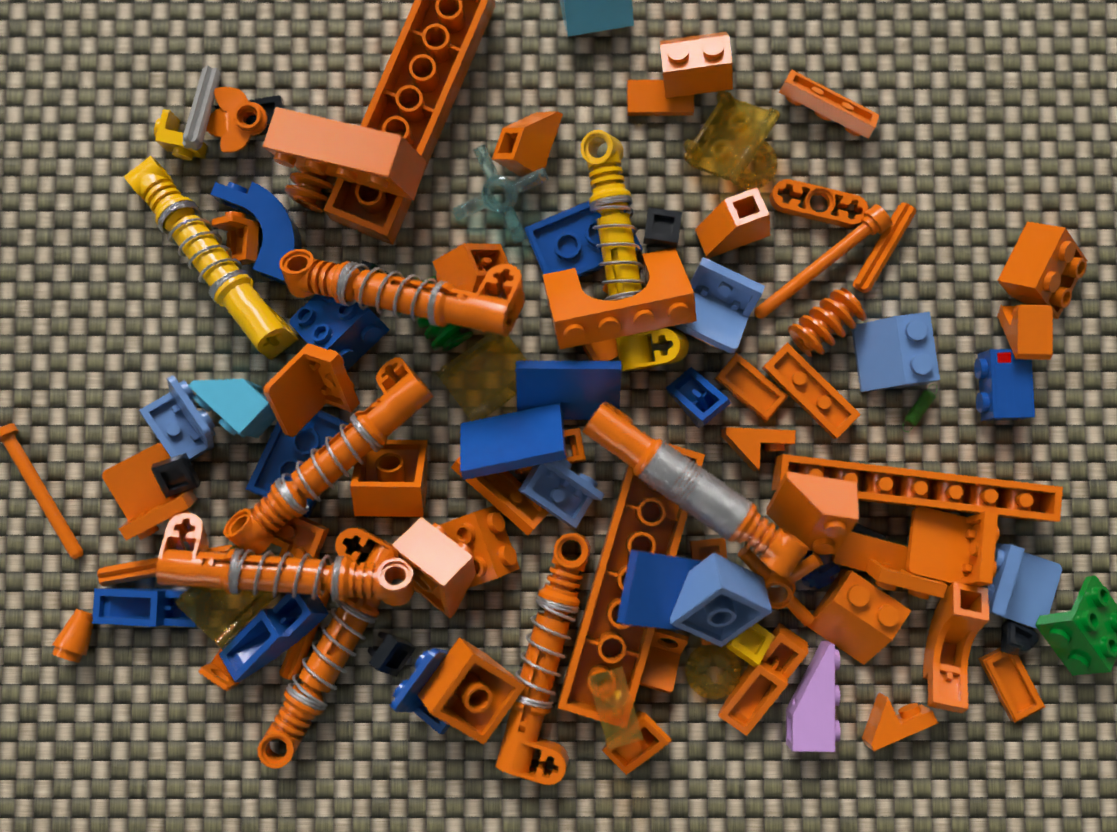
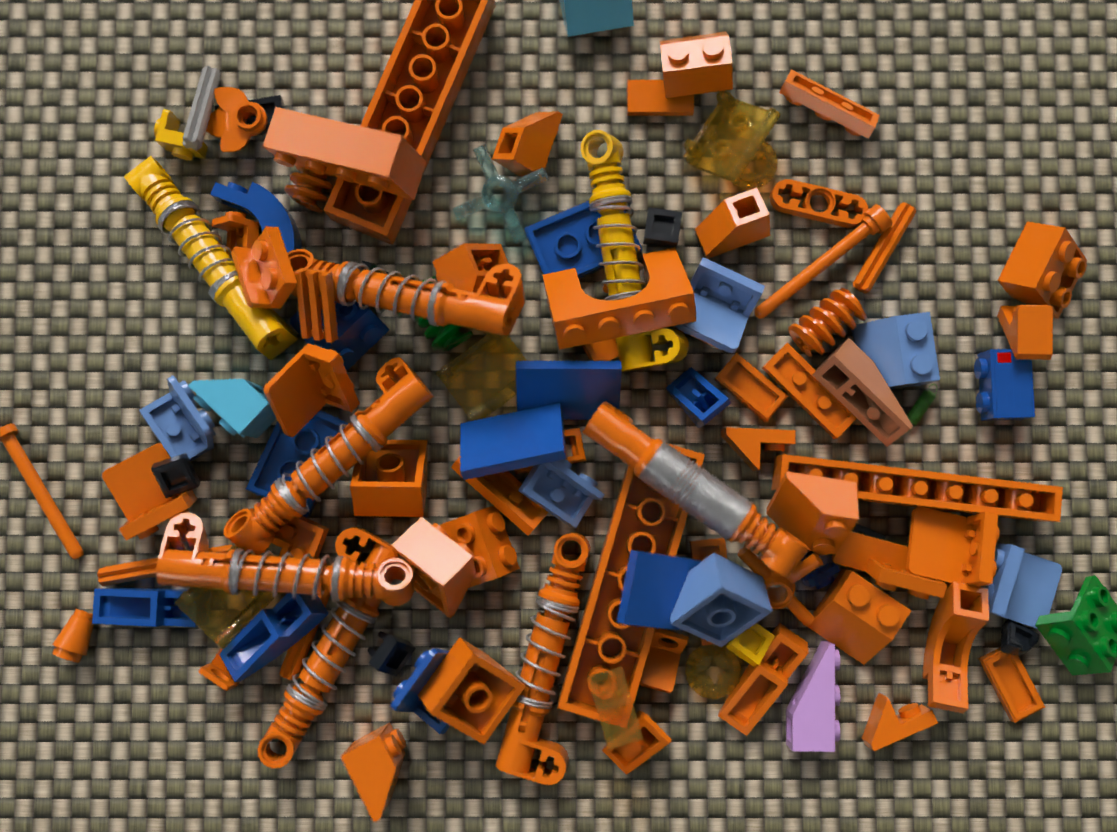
(265, 270): none -> orange bracket
(311, 304): none -> orange tile
(375, 767): none -> orange slope
(863, 391): none -> nougat slope

